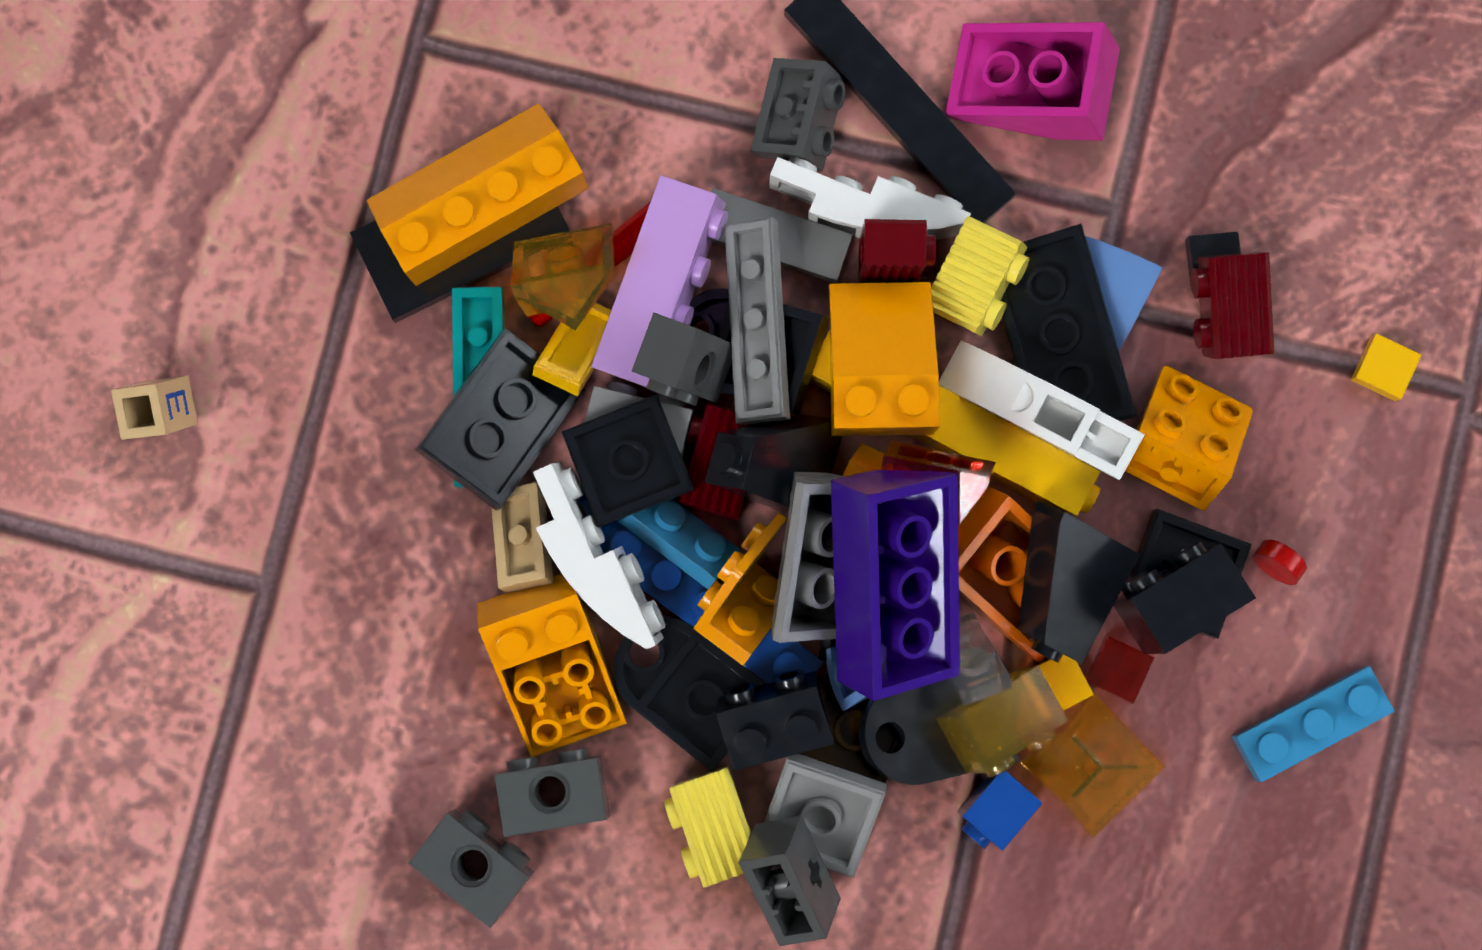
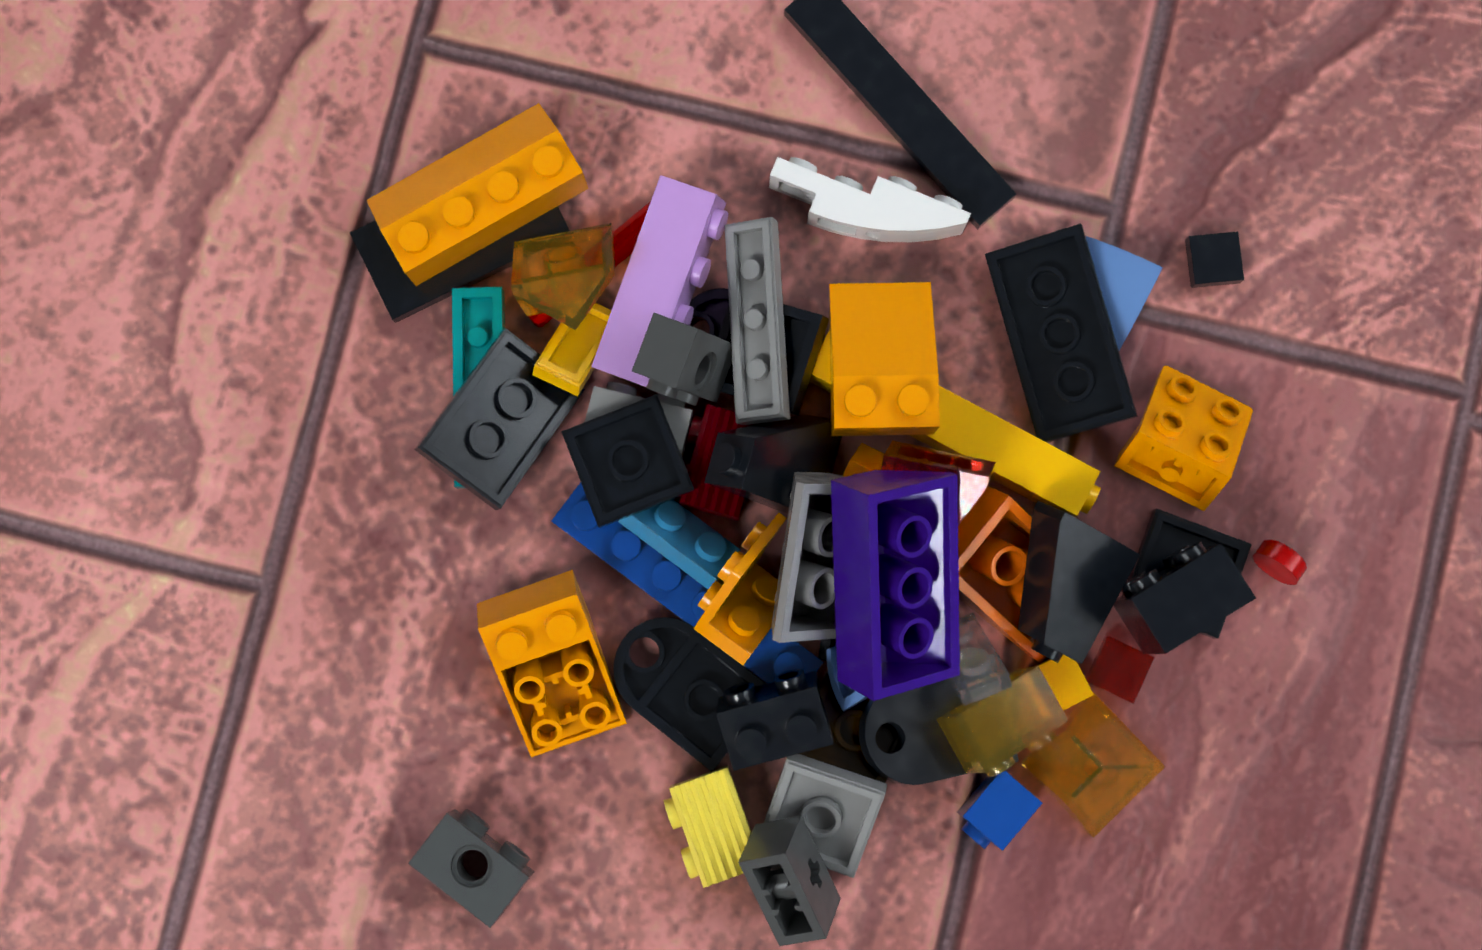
(154, 407): tan brick -> none
(519, 550): tan plate -> none
(525, 810): dark grey brick -> none
(602, 580): white slope -> none
(799, 111): dark grey bracket -> none
(802, 242): light grey tile -> none
(895, 251): dark red brick -> none
(977, 276): light yellow brick -> none
(1035, 78): dark pink slope -> none
(1041, 409): white slope -> none
(1233, 305): dark red brick -> none
(1312, 723): dark azure plate -> none
(1386, 367): yellow tile -> none

